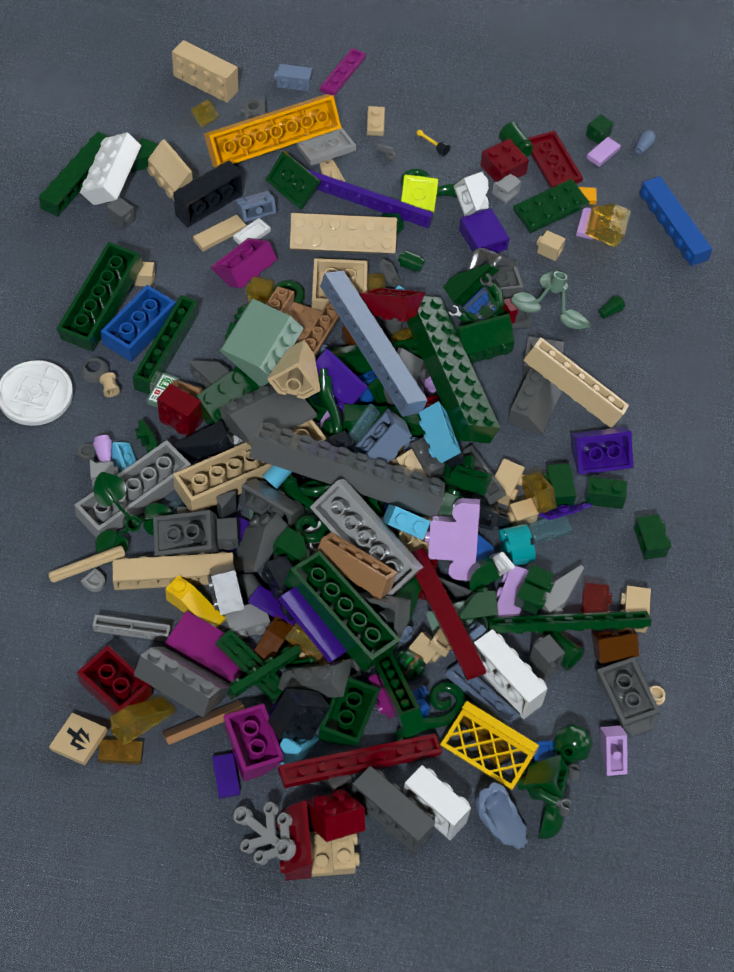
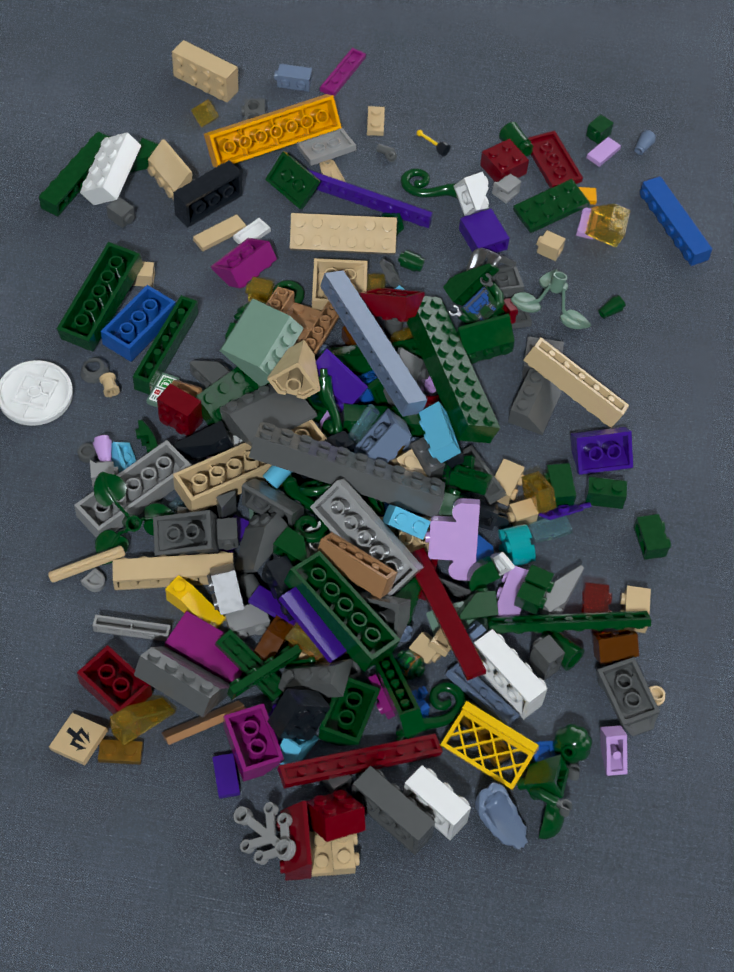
(256, 206): sand blue brick -> none
(420, 192): neon yellow tile -> none

